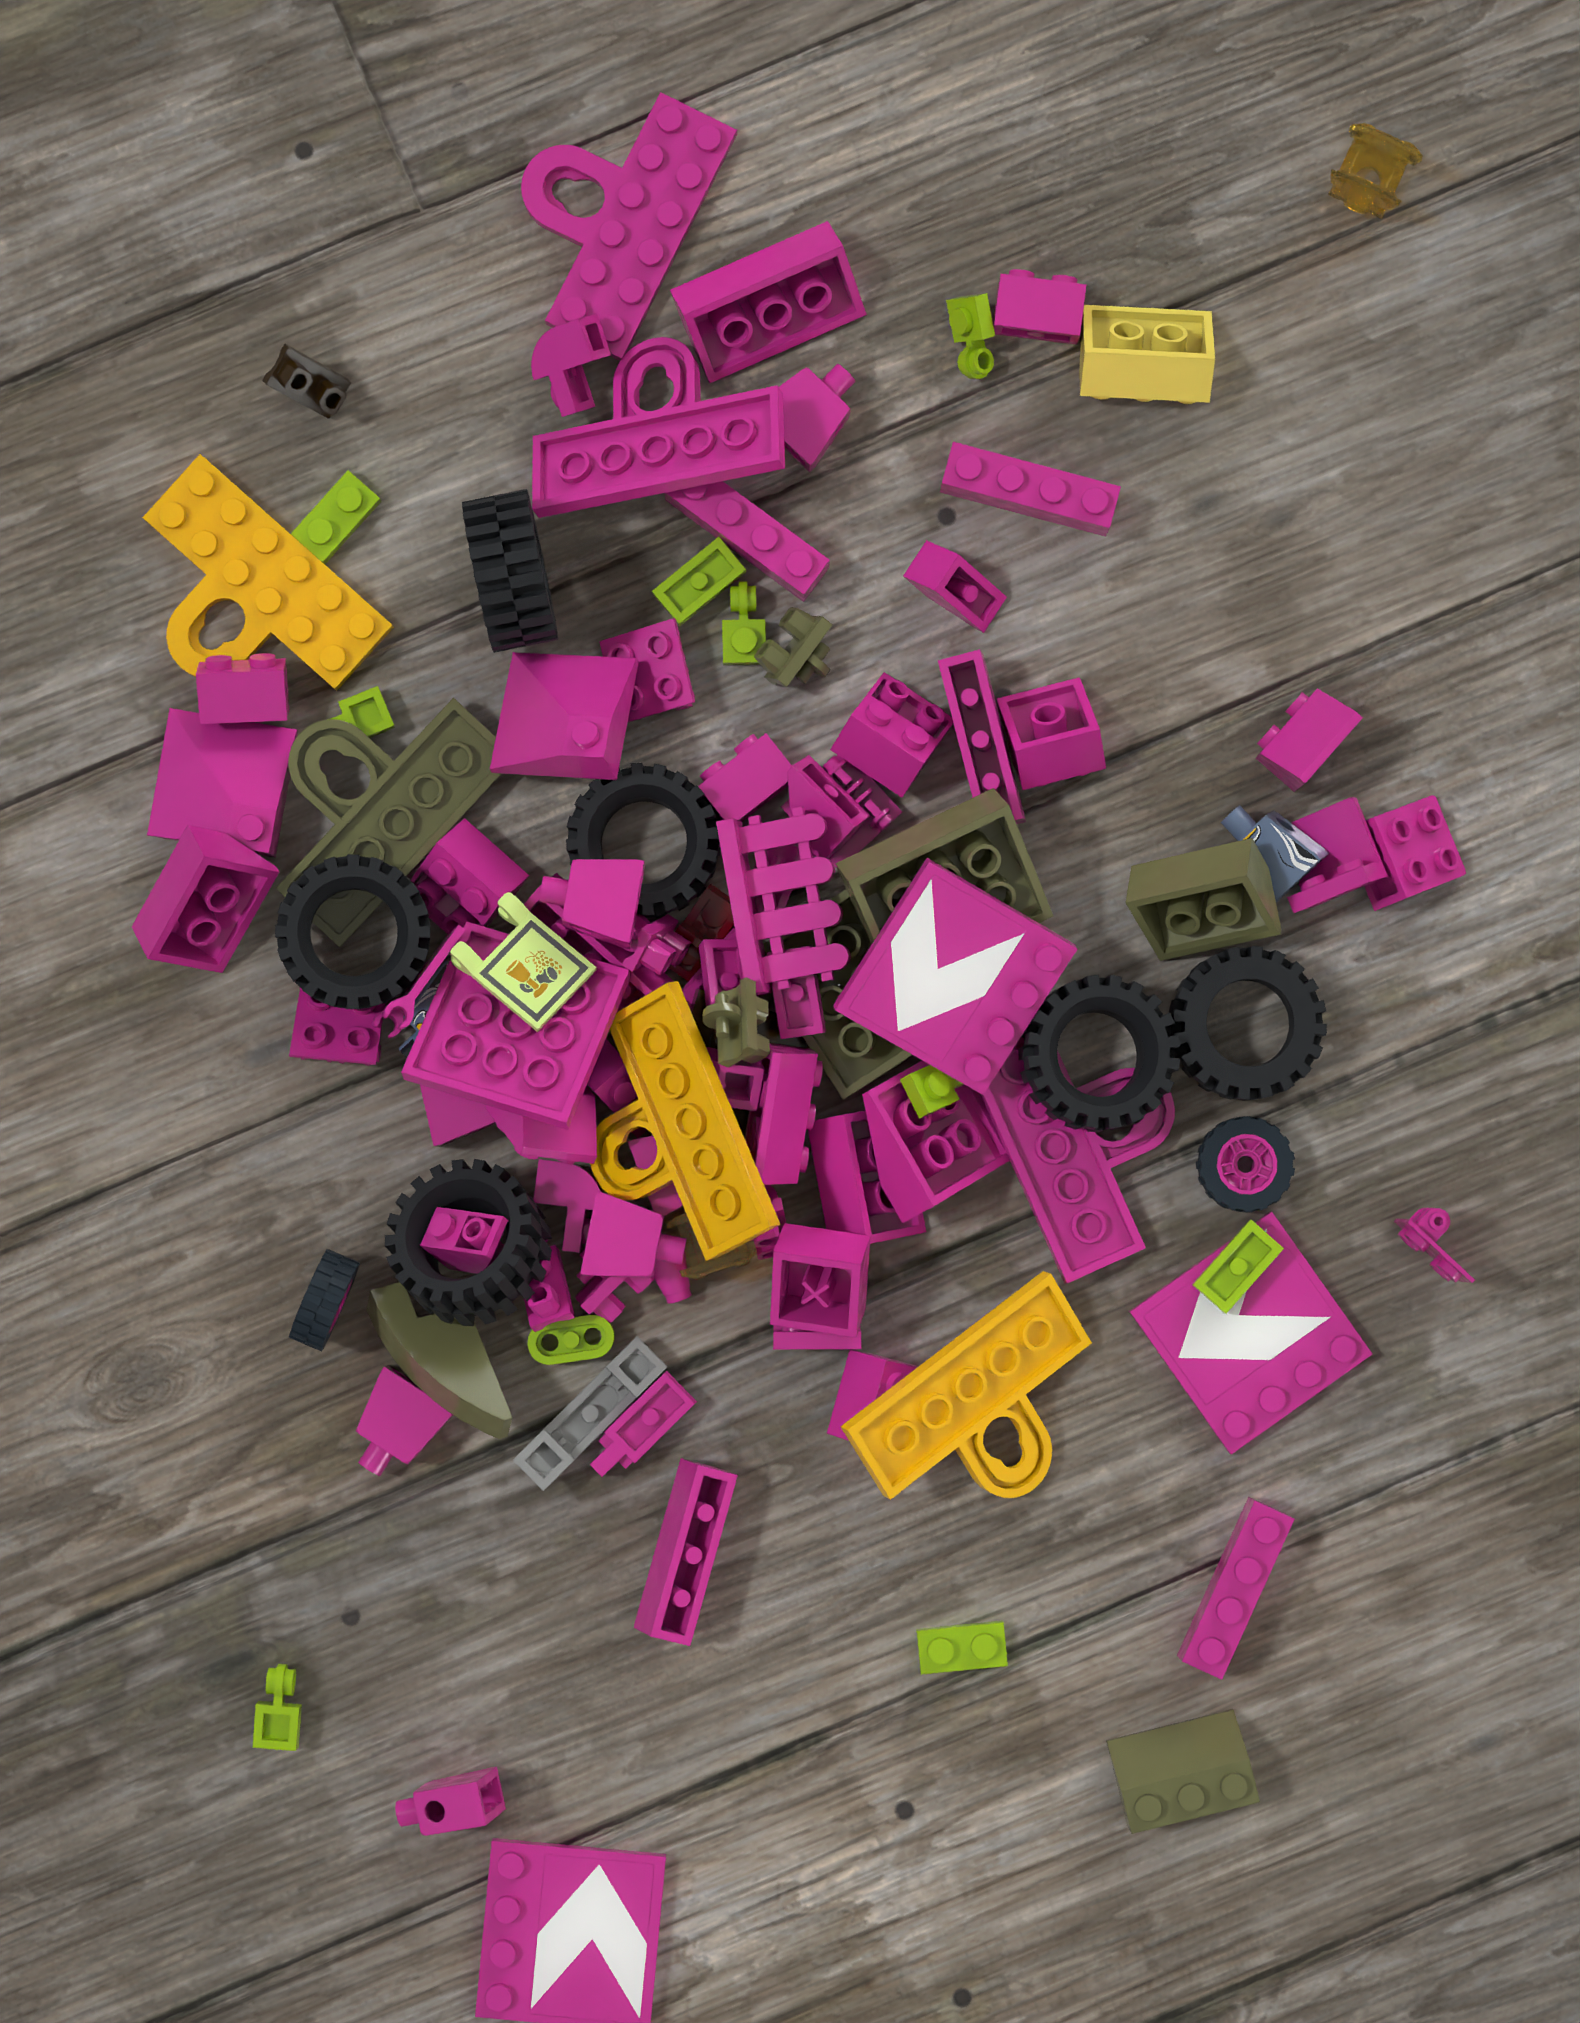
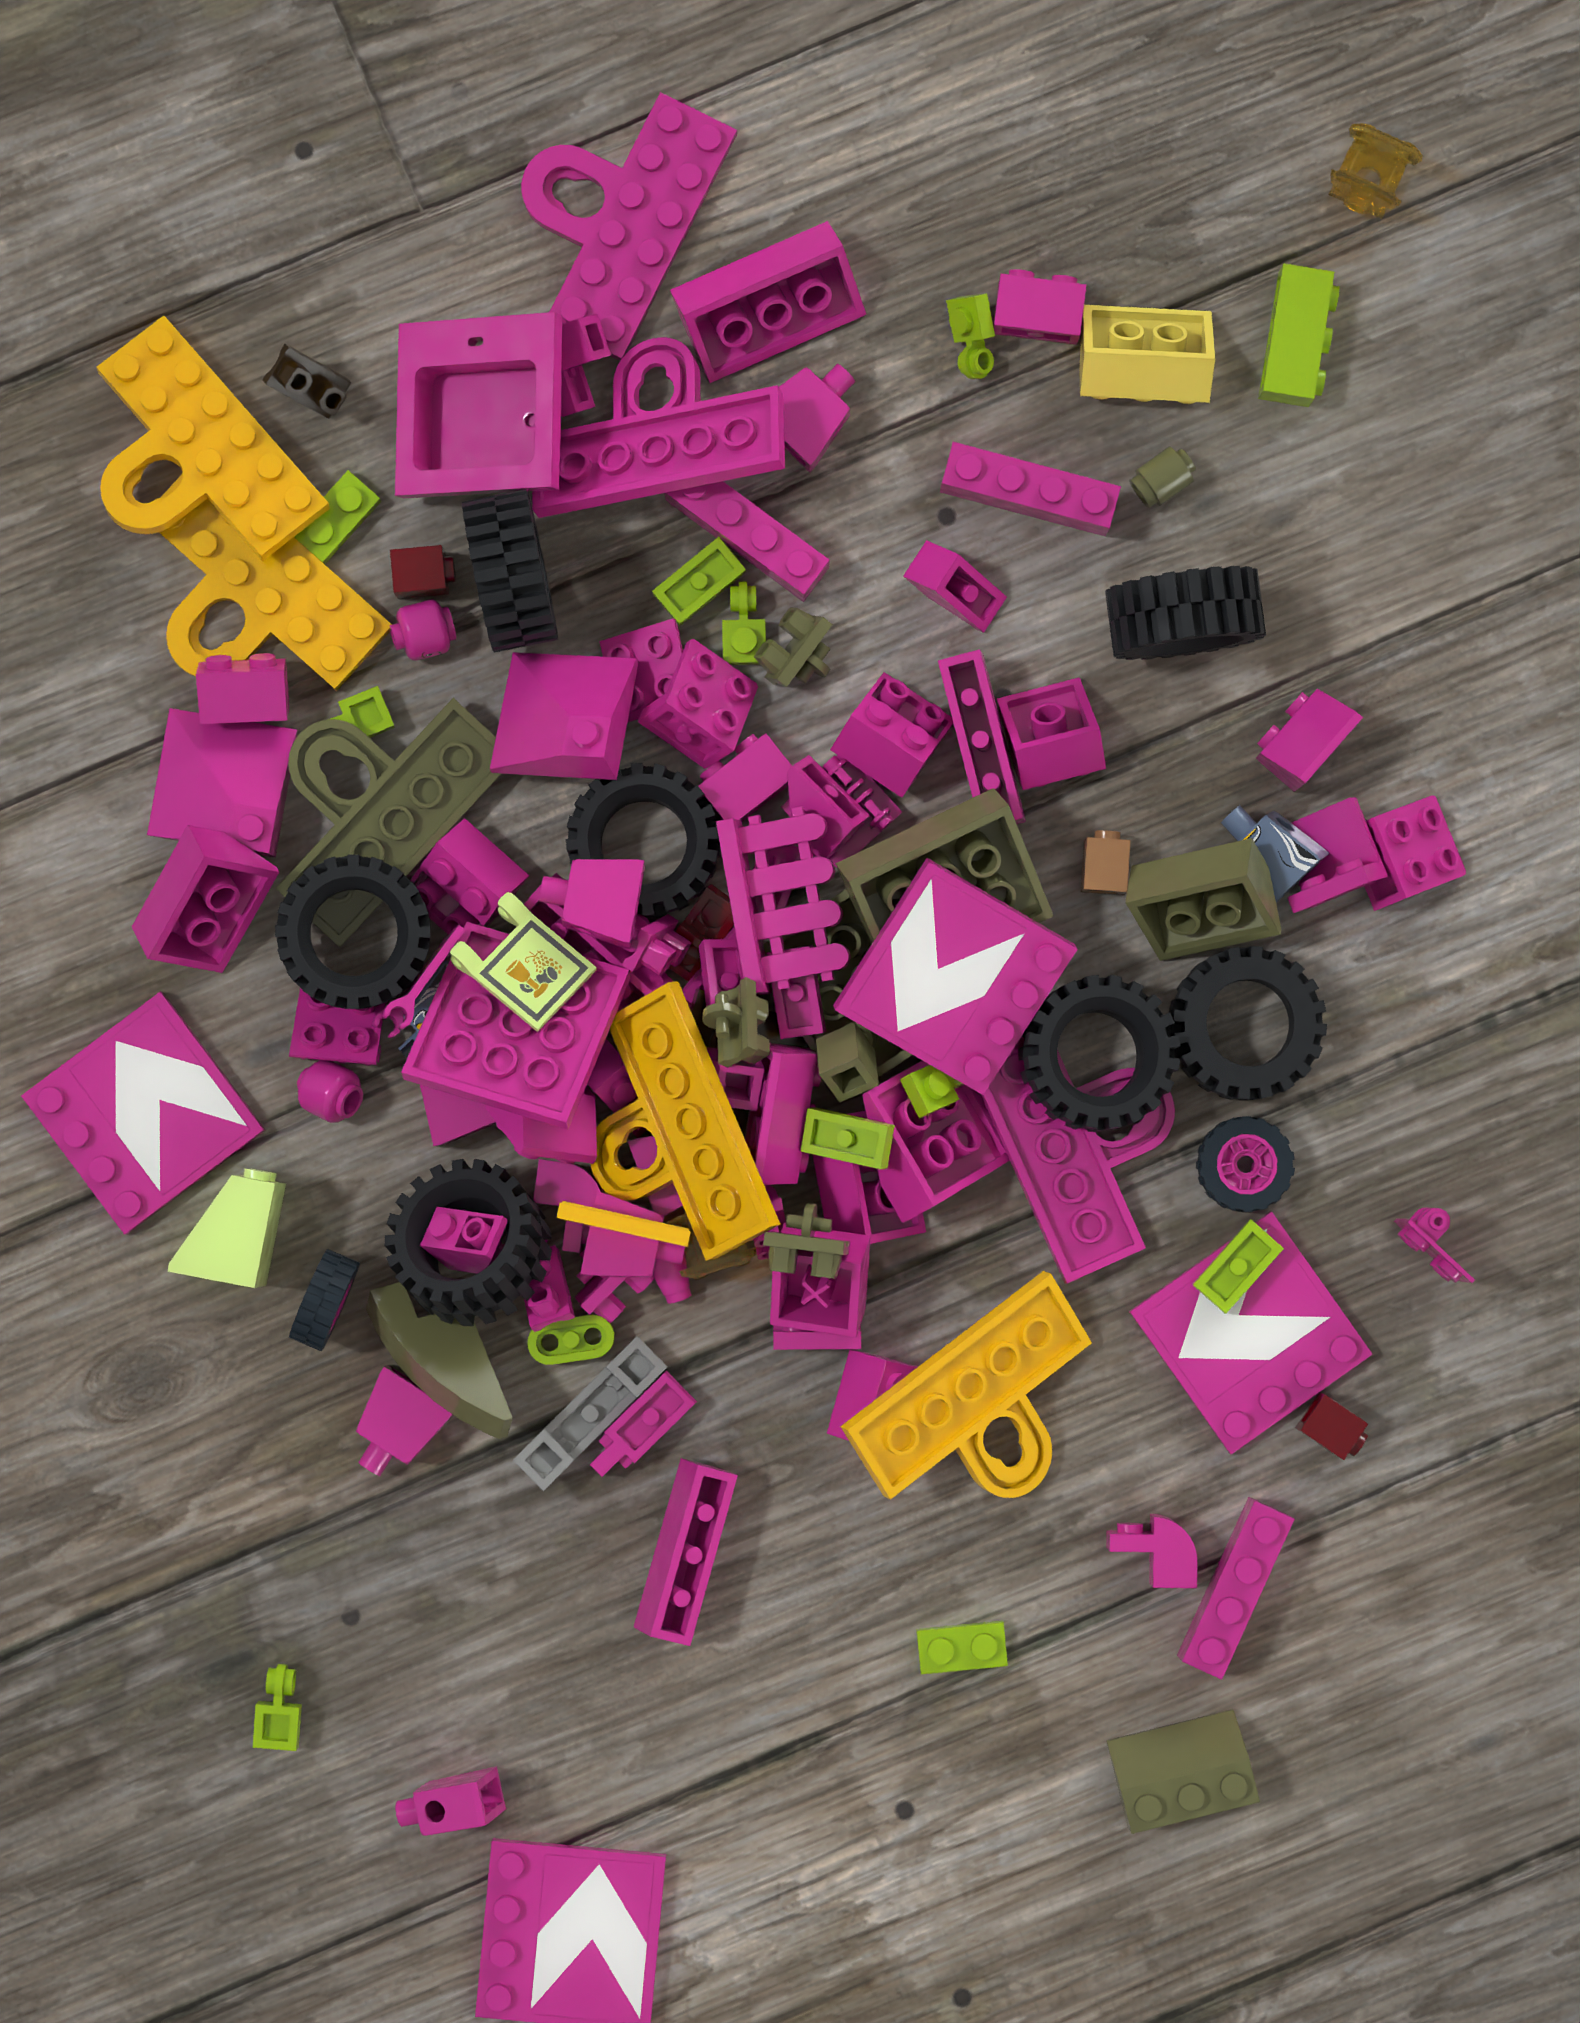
(143, 1113): none -> dark pink plate
(211, 439): none -> yellow plate
(235, 1233): none -> yellowish green slope
(329, 1091): none -> dark pink head
(421, 571): none -> dark red brick
(423, 630): none -> dark pink head
(482, 412): none -> dark pink piece
(624, 1223): none -> yellow tile
(702, 706): none -> dark pink bracket
(785, 1247): none -> olive hips
(847, 1062): none -> olive brick
(847, 1138): none -> lime plate
(1105, 863): none -> medium nougat brick
(1163, 477): none -> olive brick
(1170, 1548): none -> dark pink brick
(1185, 612): none -> black tyre
(1298, 335): none -> lime brick
(1333, 1427): none -> dark red brick

